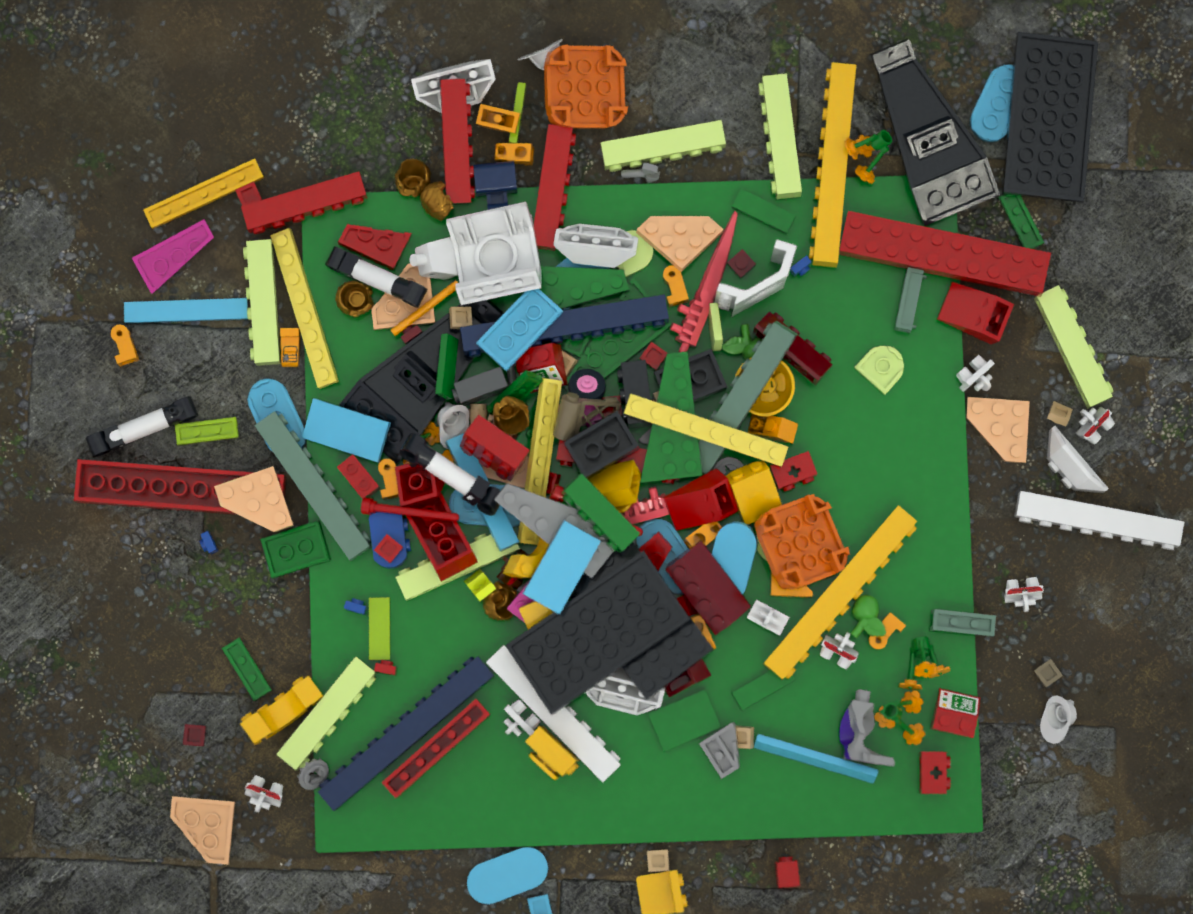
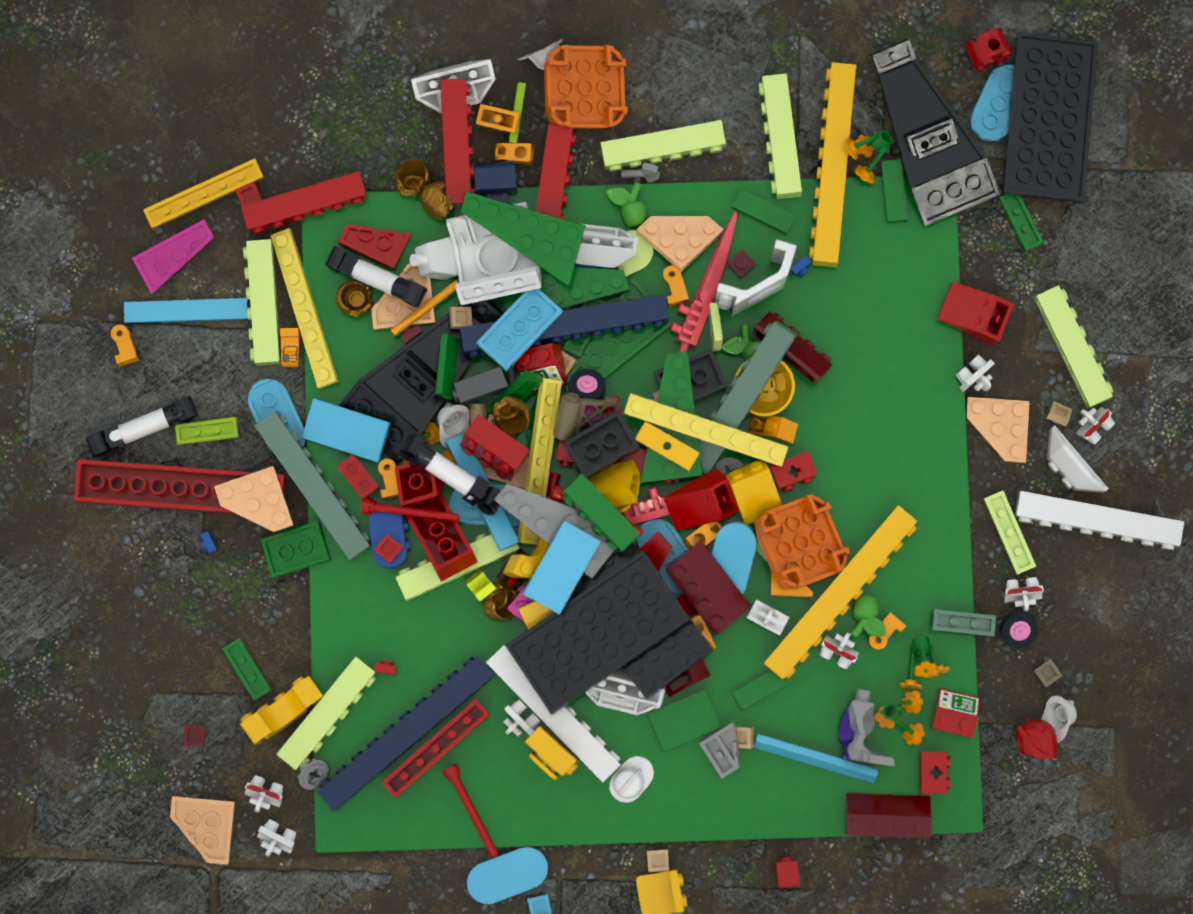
(274, 842): none -> white hips
(355, 606): blue plate -> none
(379, 628): lime tile -> none
(452, 774): none -> red piece
(538, 236): none -> green wing
(631, 779): none -> white piece
(632, 210): none -> bright green piece
(635, 381): black brick -> none
(654, 356): red plate -> none
(655, 439): none -> yellow tile
(881, 367): yellowish green tile -> none
(888, 815): none -> dark red slope
(894, 190): none -> green tile
(909, 300): sand green container -> none
(945, 253): red brick -> none
(988, 48): none -> red brick
(1009, 532): none -> yellowish green plate
(1019, 629): none -> black wheel
(1037, 739): none -> red helmet

